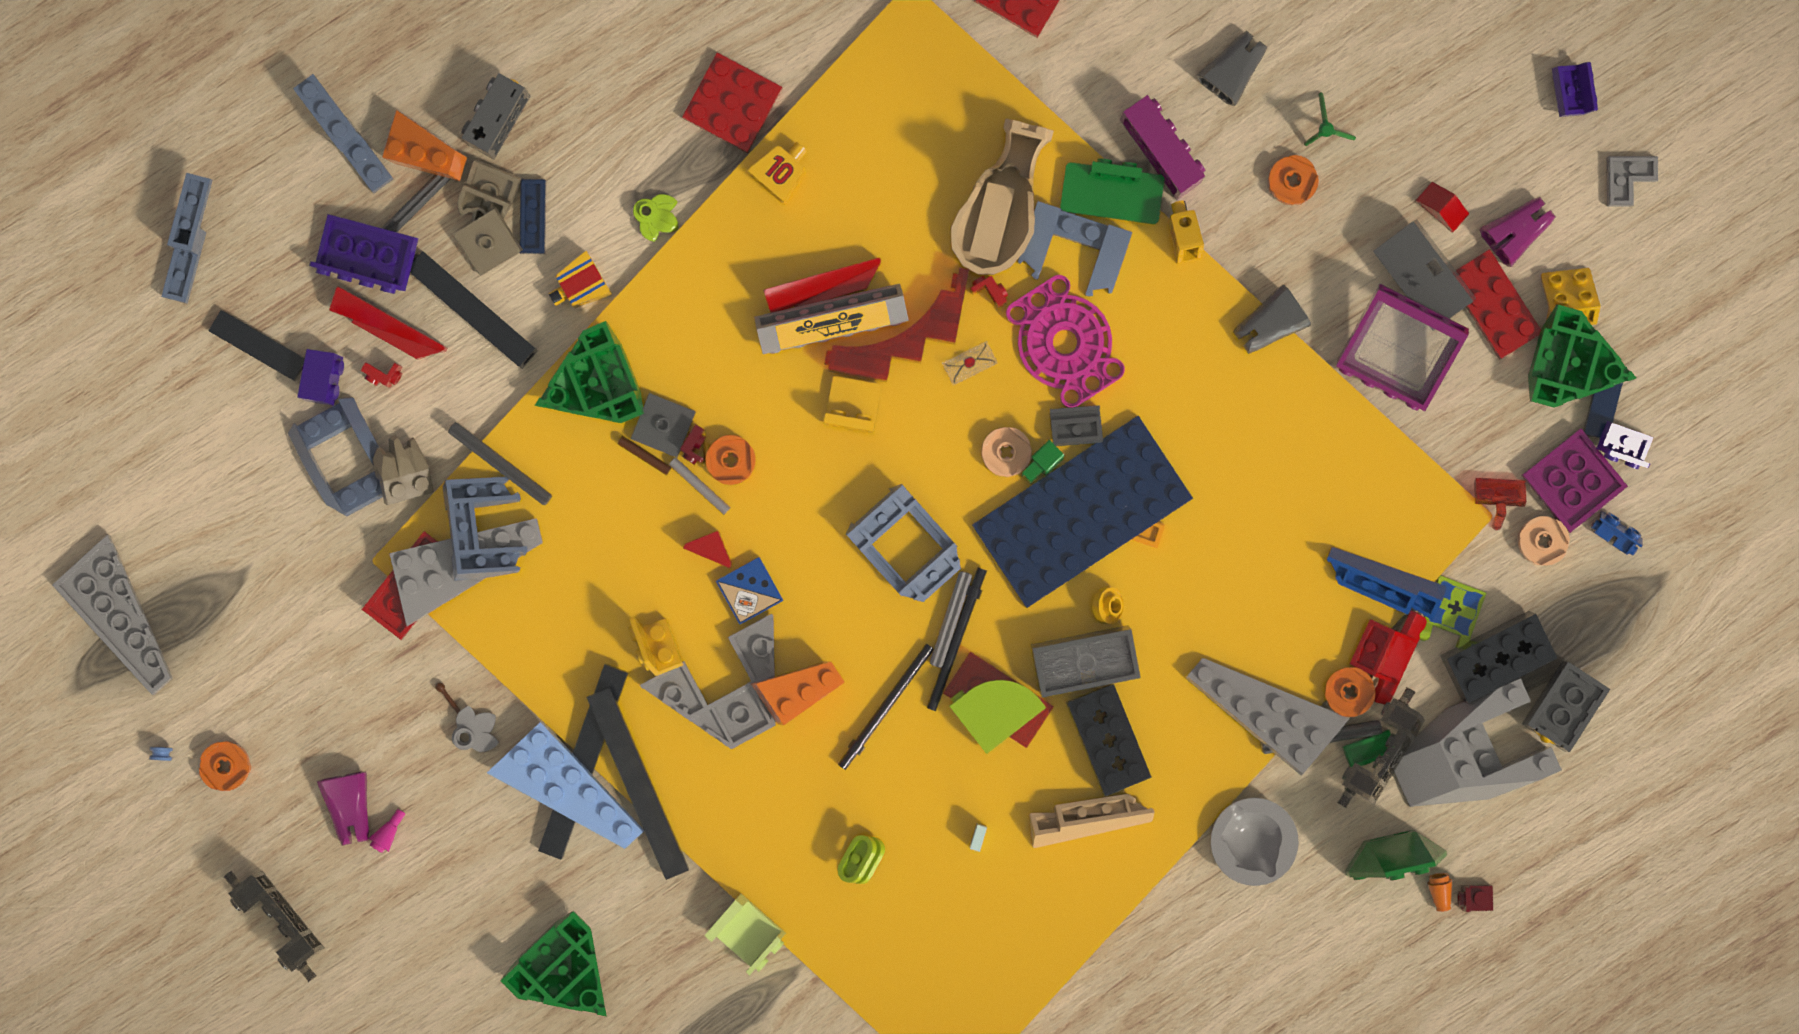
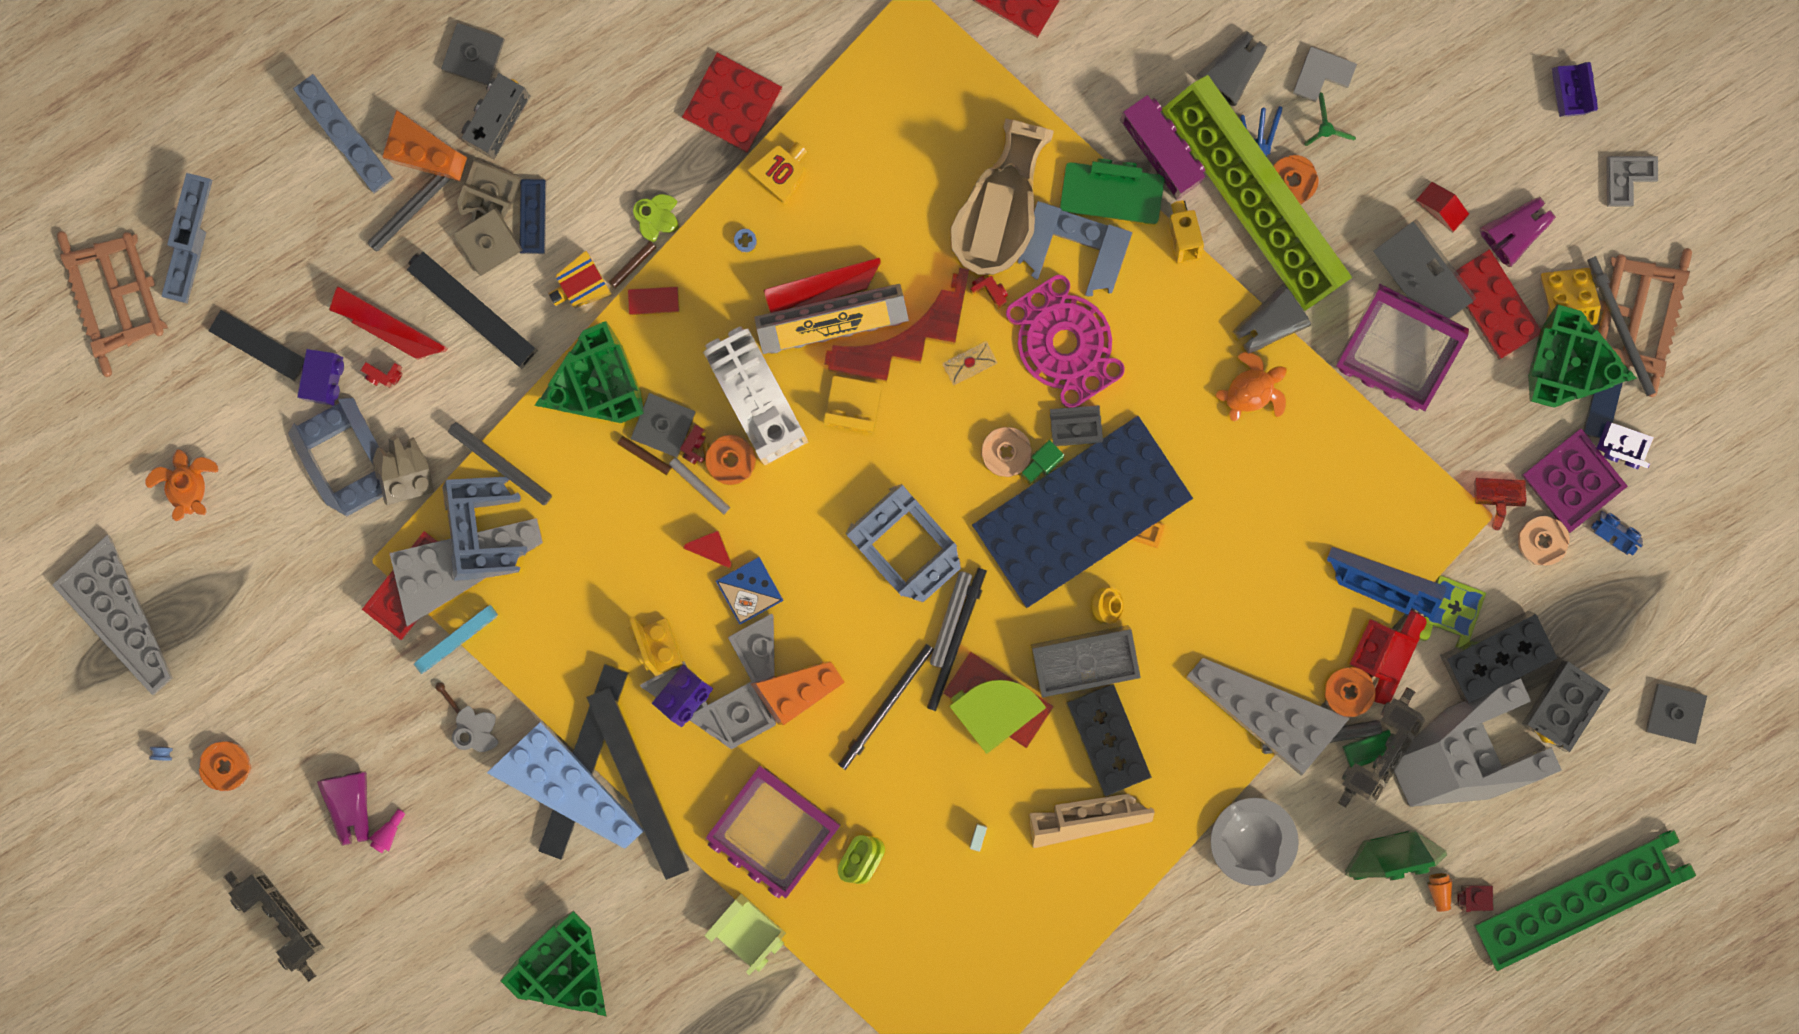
(101, 251): none -> nougat piece
(183, 485): none -> orange animal
(365, 254): dark purple bracket -> none
(455, 639): none -> medium azure beam
(472, 54): none -> dark grey plate
(632, 264): none -> reddish brown piece
(653, 300): none -> red tile
(682, 696): none -> dark purple bracket
(751, 245): none -> medium blue bush
(755, 395): none -> white brick
(772, 832): none -> clear piece
(1254, 388): none -> orange animal
(1256, 193): none -> lime brick
(1265, 147): none -> blue plant
(1321, 67): none -> light grey tile
(1581, 902): none -> green hinge
(1601, 281): none -> dark grey bar
(1648, 271): none -> nougat piece
(1676, 713): none -> dark grey plate

